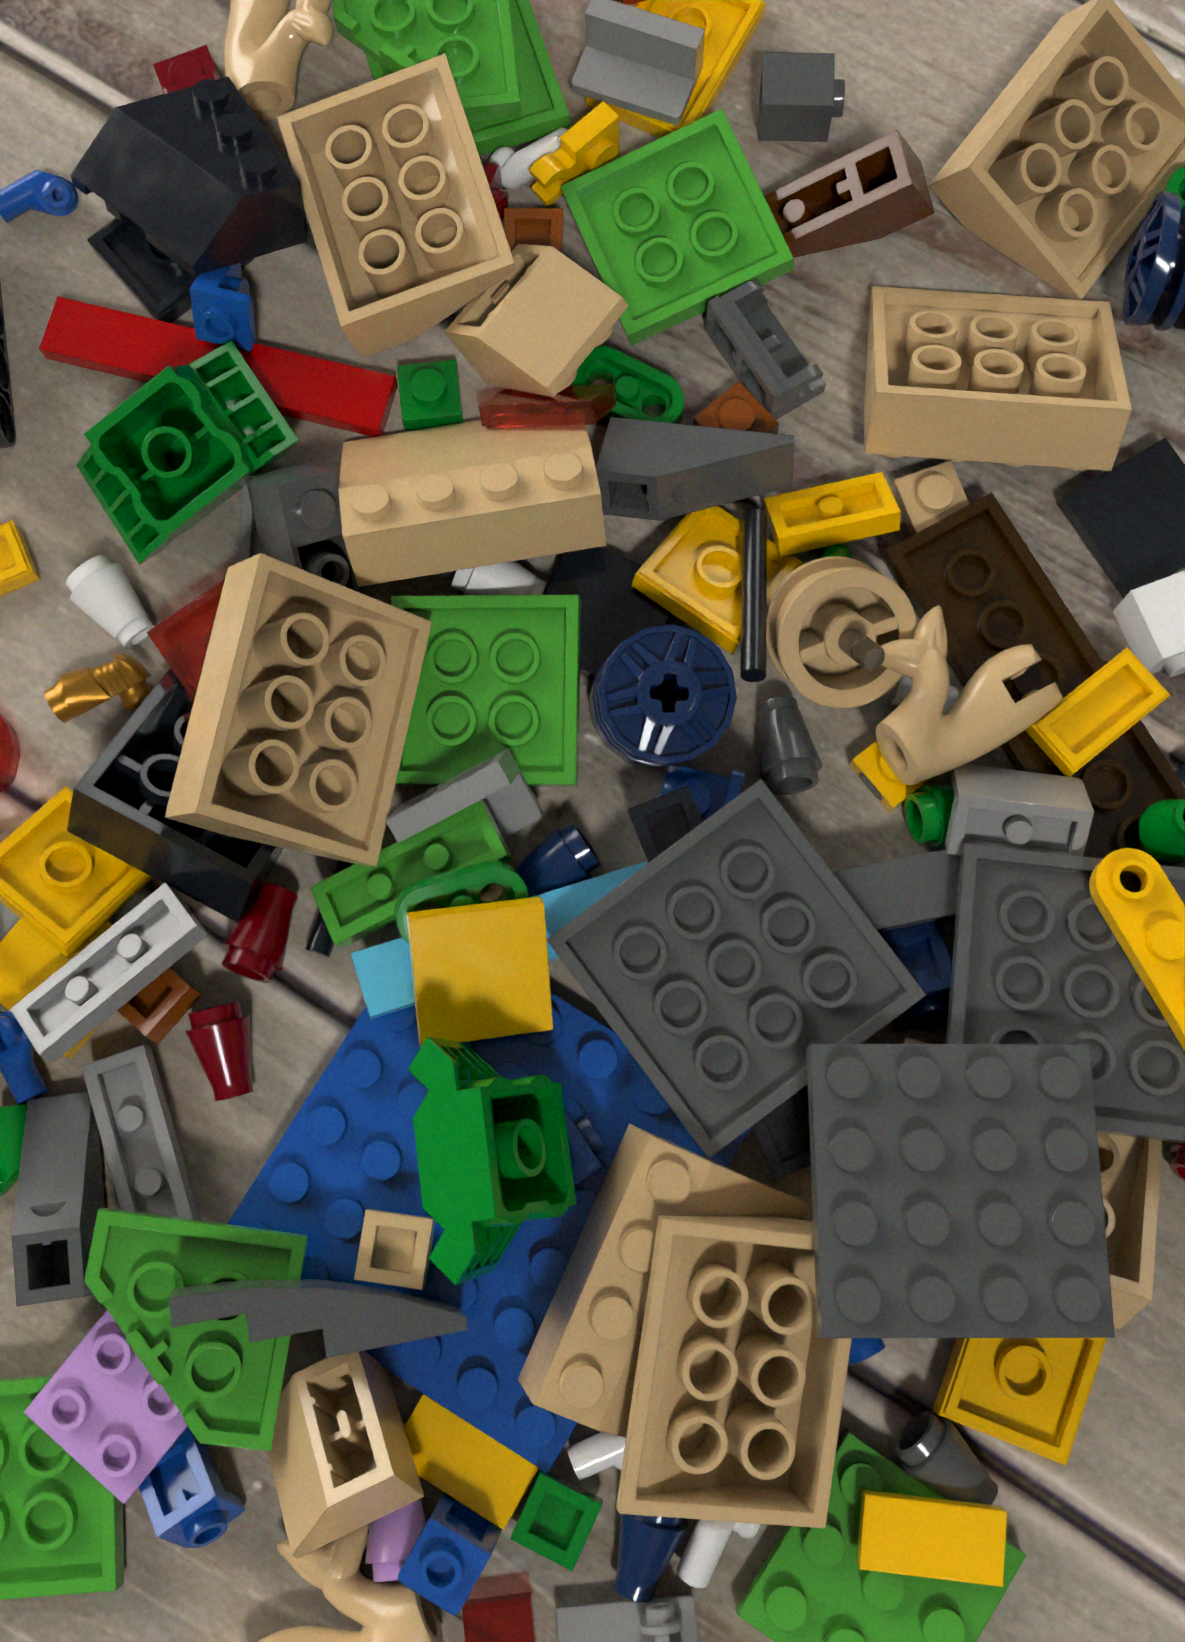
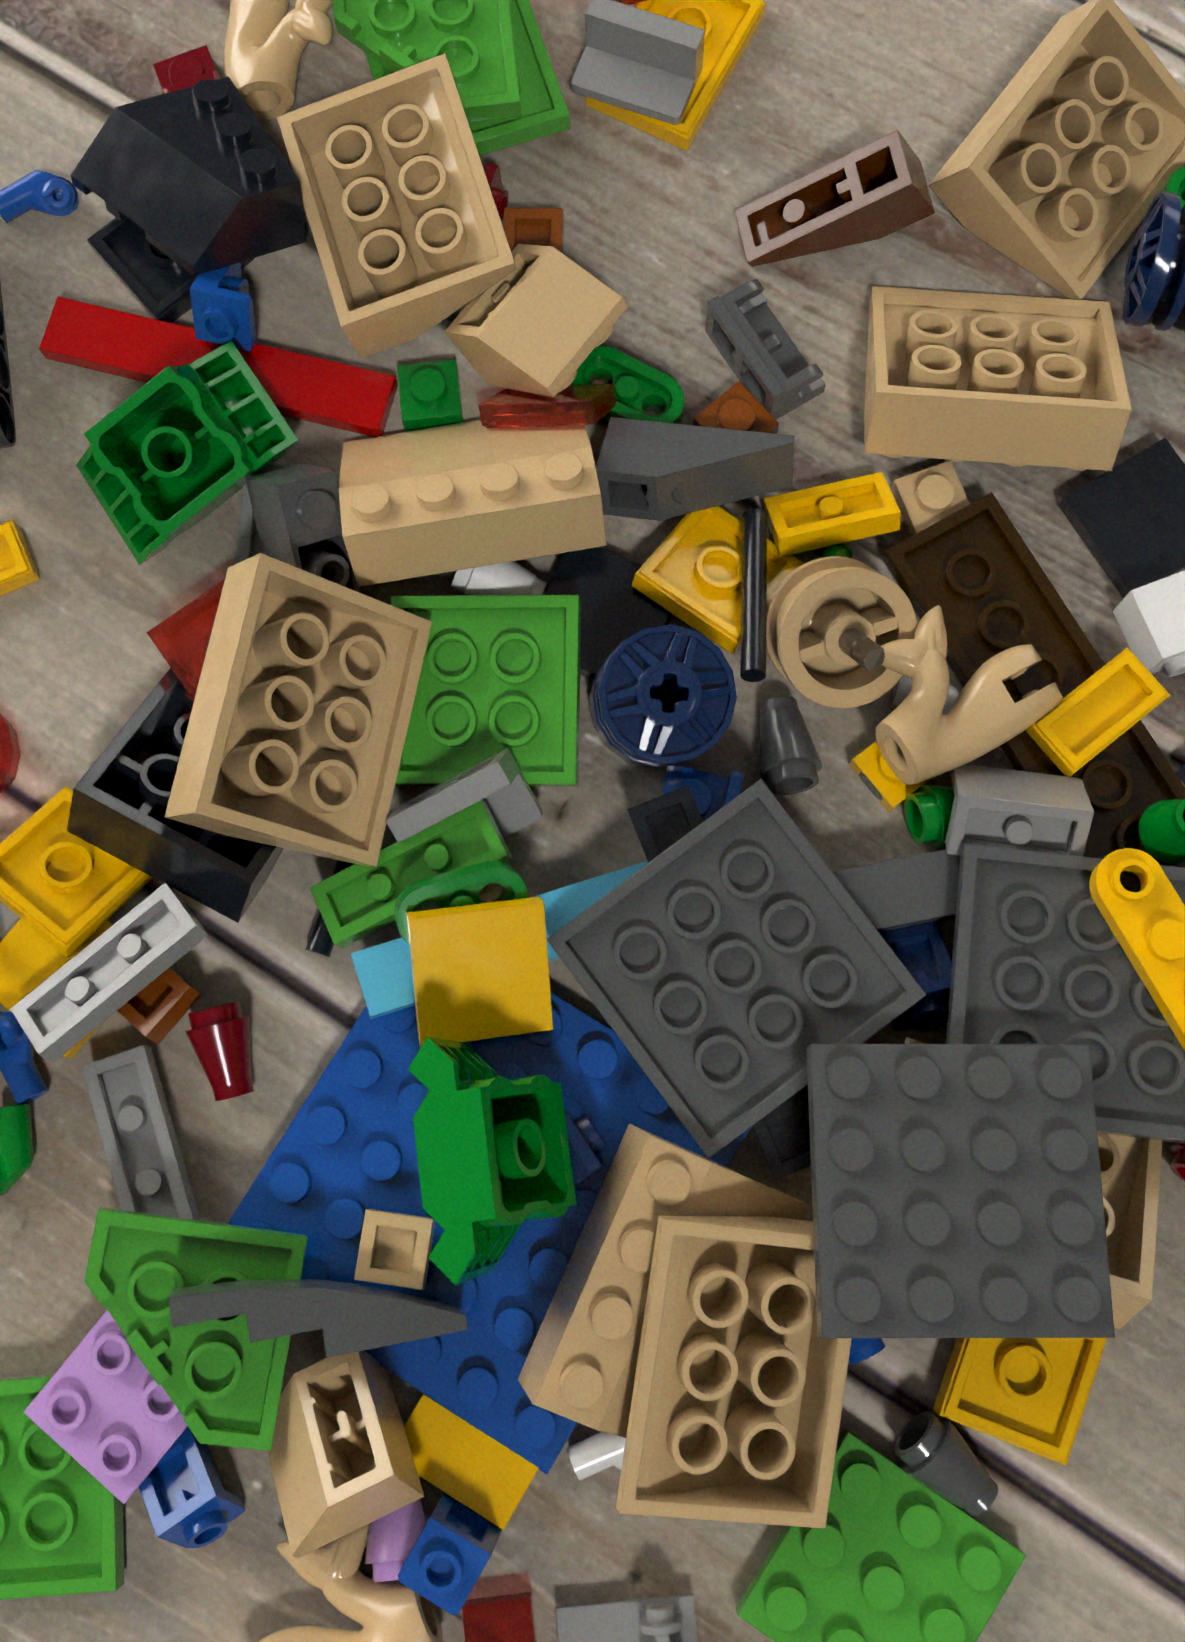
(56, 1199): dark grey slope -> none
(90, 687): pearl gold arm -> none
(109, 599): white cone -> none
(261, 936): dark red cone -> none
(516, 166): white arm -> none
(556, 1519): green plate -> none
(558, 861): dark blue cone -> none
(582, 149): yellow plate -> none
(644, 1553): dark blue cone -> none
(677, 225): bright green plate -> none
(706, 1549): white arm -> none
(798, 96): dark grey brick -> none
(932, 1538): yellow tile -> none

